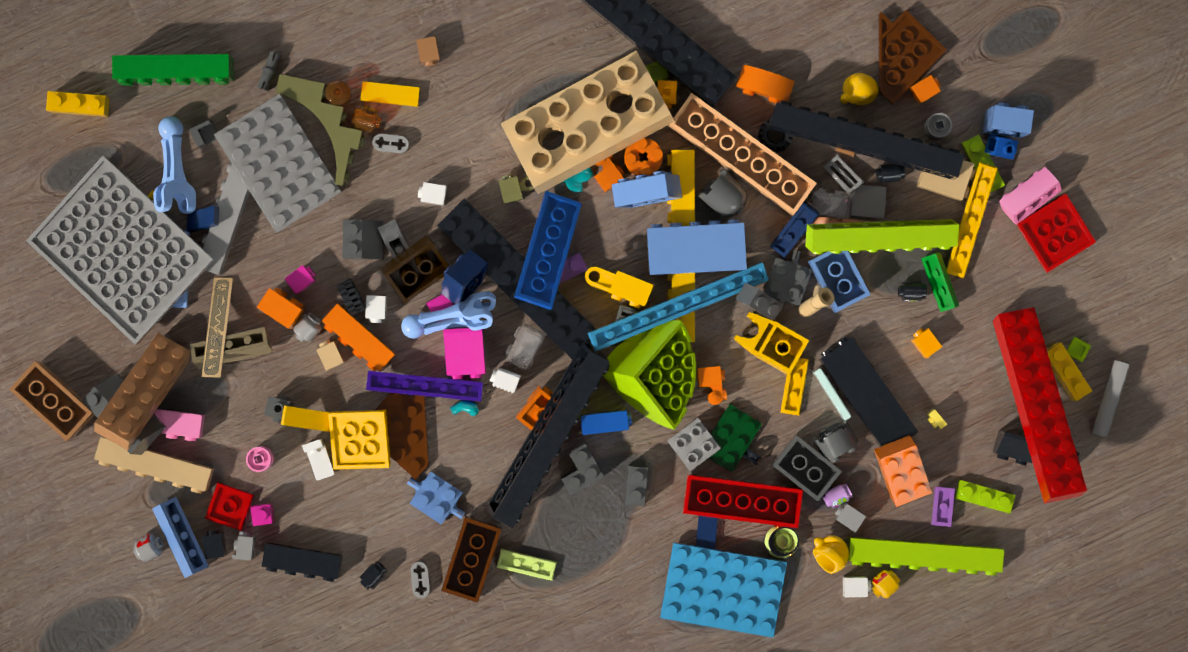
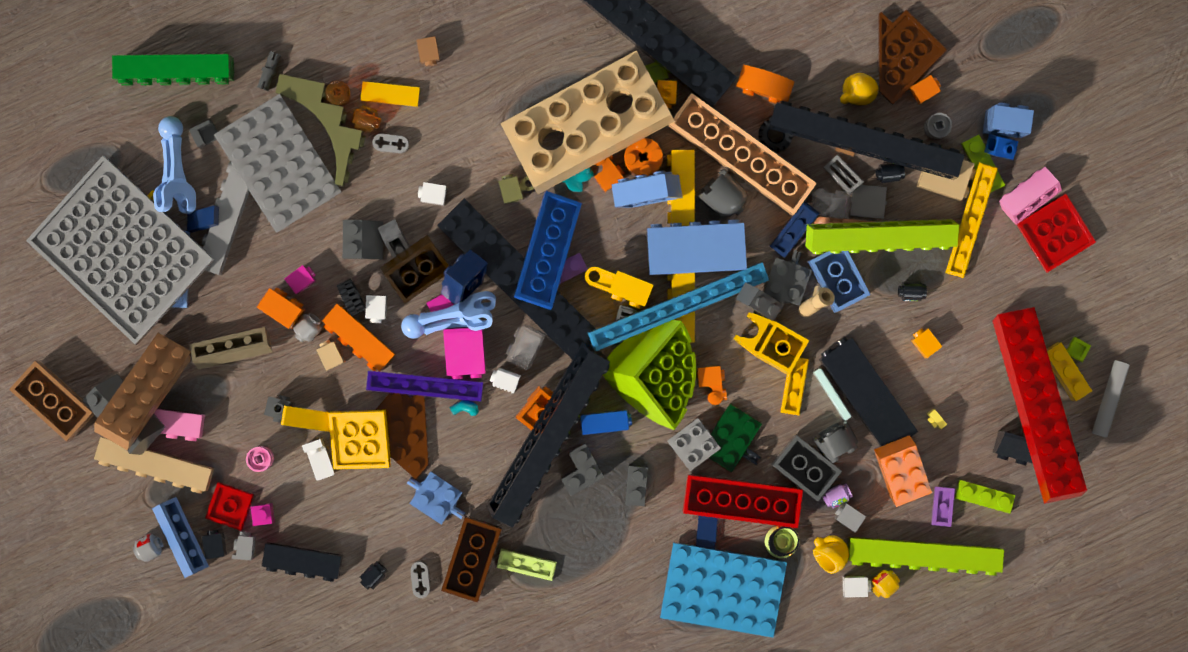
(77, 104): yellow brick -> none
(217, 327): sticker -> none
(940, 282): green plate -> none

